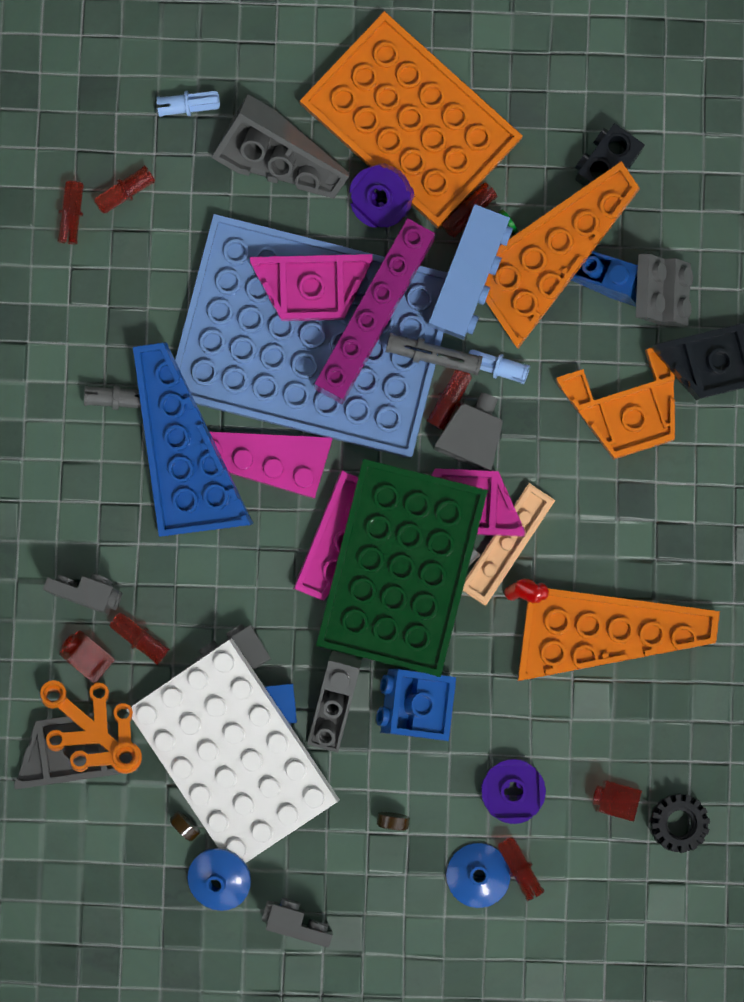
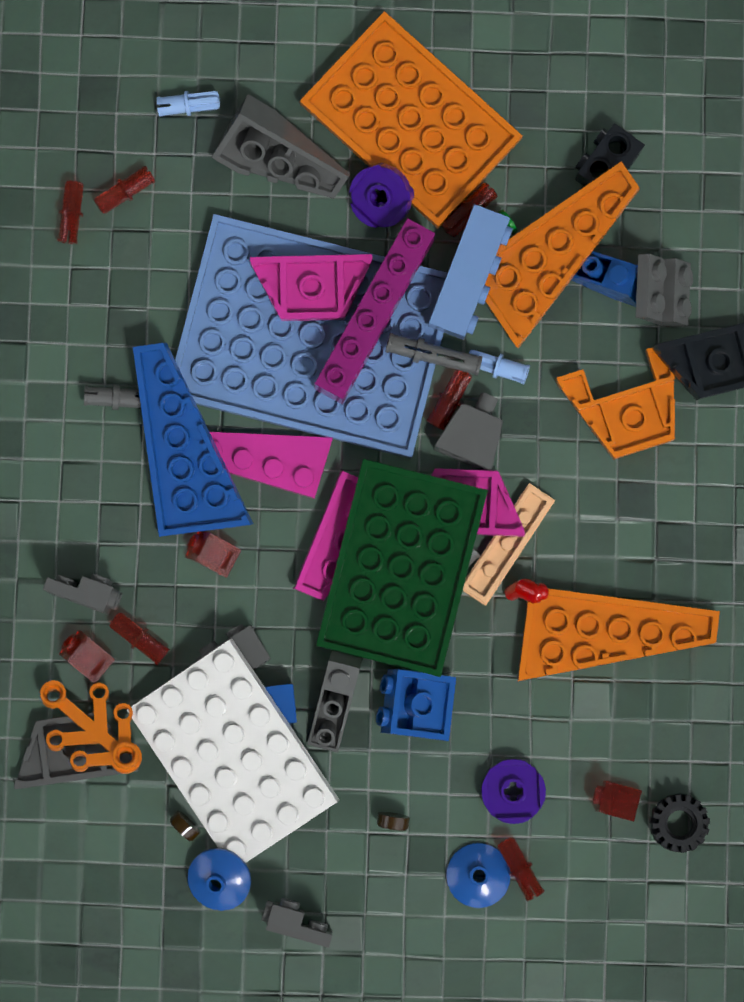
(212, 552): none -> clear red bracket

